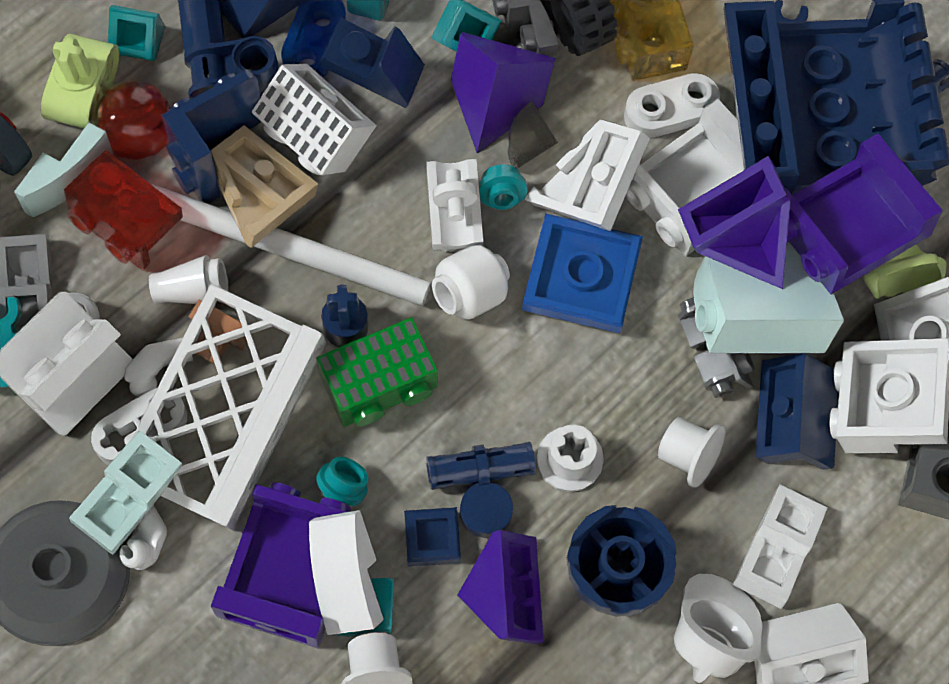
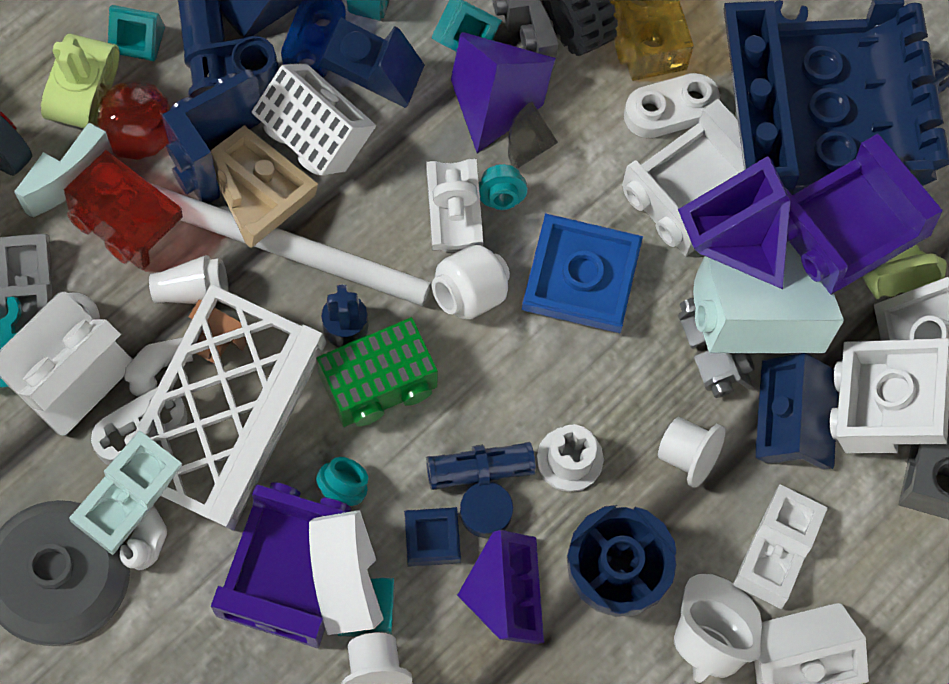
(594, 175): white wing -> none

